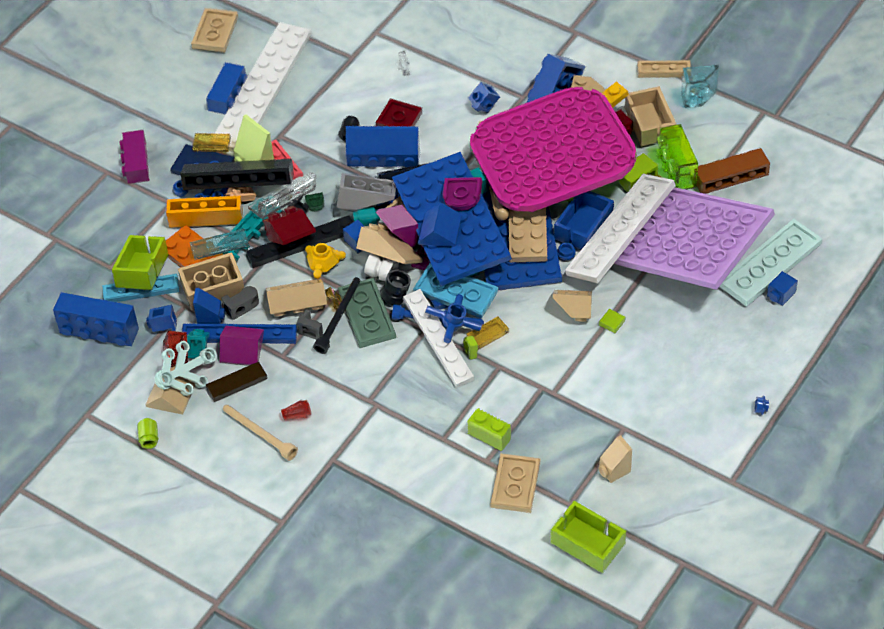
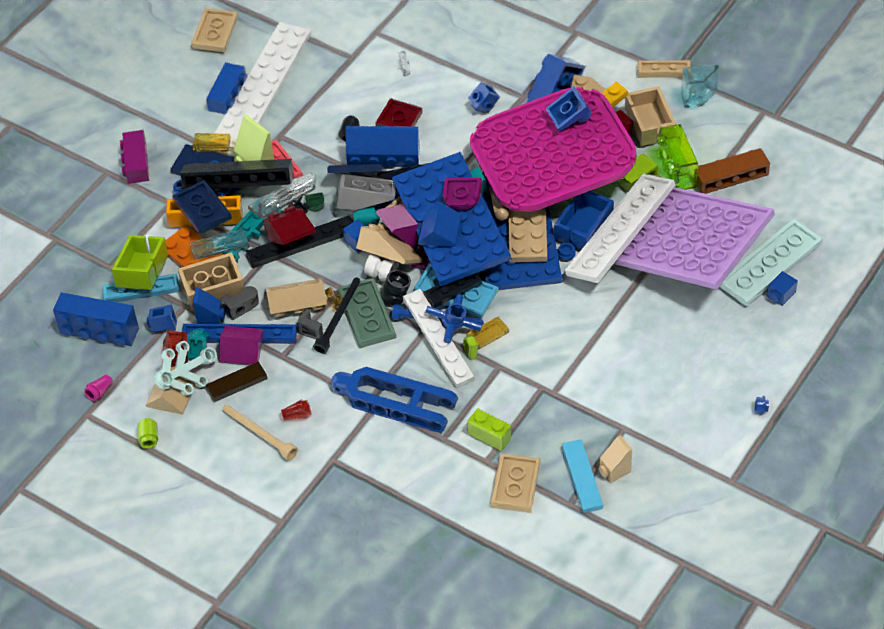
(97, 388): none -> dark pink cone
(202, 207): none -> dark blue tile
(246, 193): light nougat bracket -> none
(322, 258): yellow rock -> none
(356, 168): none -> dark blue tile
(410, 413): none -> blue piece
(441, 294): none -> black tile
(569, 109): none -> blue slope
(575, 303): tan slope -> none
(582, 476): none -> medium azure tile
(585, 537): lime piece -> none
(612, 321): lime tile -> none

